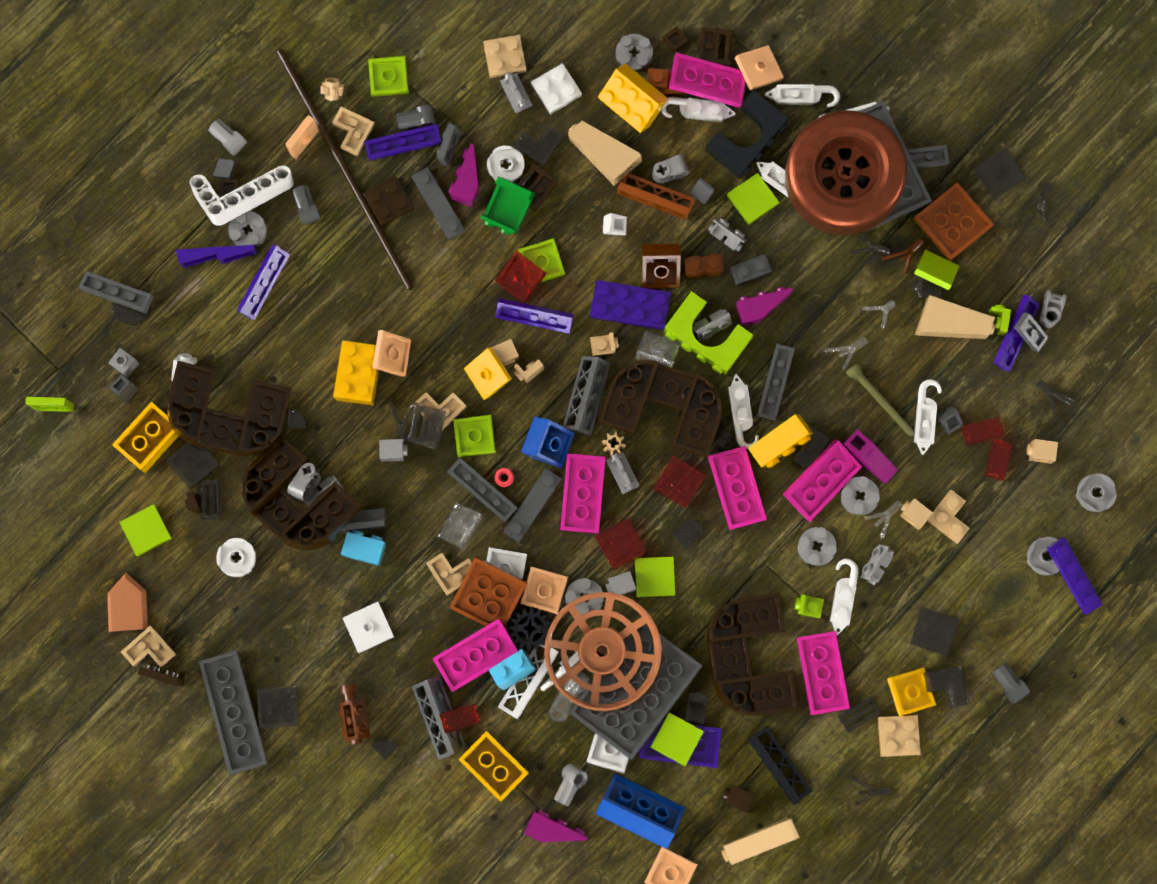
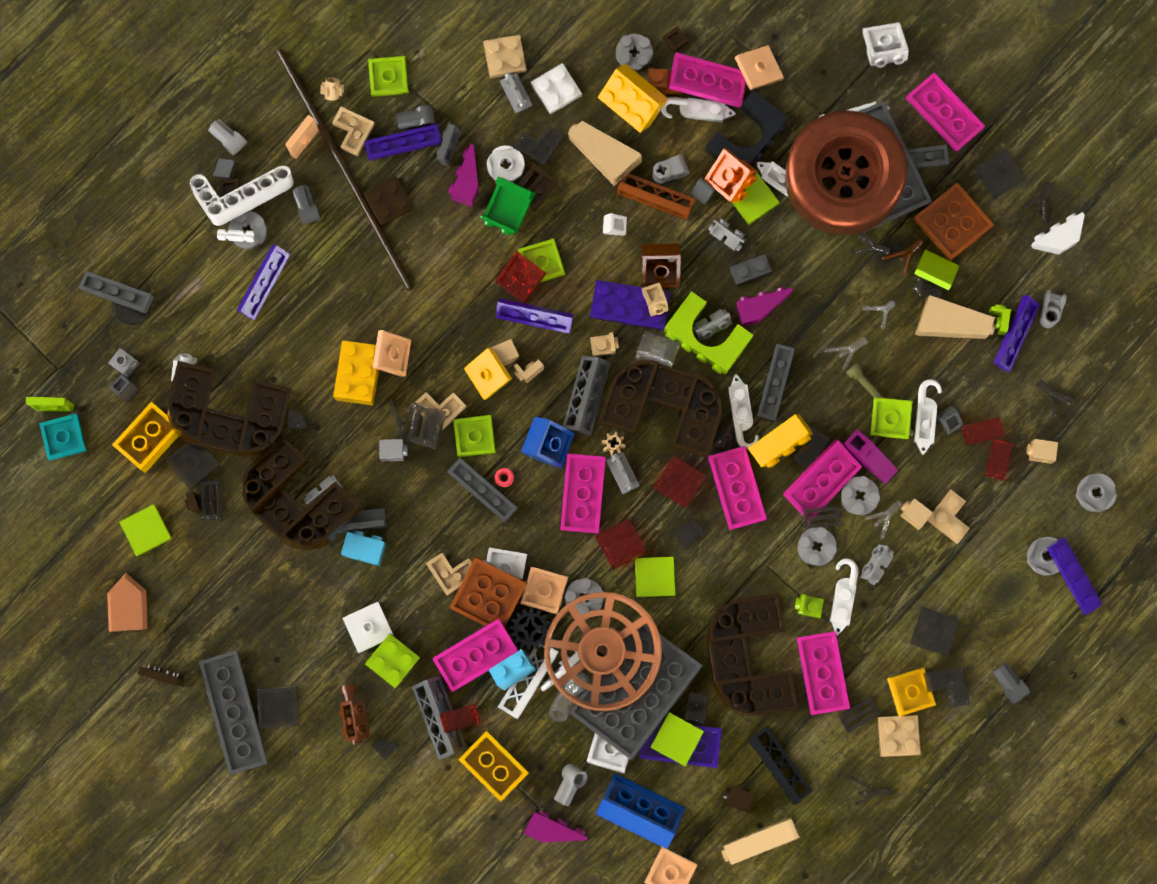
(63, 437): none -> teal plate
(151, 644): tan plate -> none
(225, 254): dark purple slope -> none
(228, 550): white plate -> none
(235, 235): none -> white axle
(304, 484): light grey piece -> none
(392, 660): none -> lime plate
(438, 203): dark grey plate -> none
(460, 526): clear slope -> none
(532, 505): dark grey plate -> none
(621, 584): light grey brick -> none
(655, 299): none -> tan bracket
(707, 266): reddish brown brick -> none
(710, 43): dark brown plate -> none
(731, 176): none -> orange plate
(801, 94): white plate -> none
(836, 516): none -> clear smoke tile
(885, 44): none -> white plate
(891, 418): none -> lime tile
(945, 112): none -> dark pink plate
(1031, 332): dark grey plate -> none
(1061, 236): none -> white slope

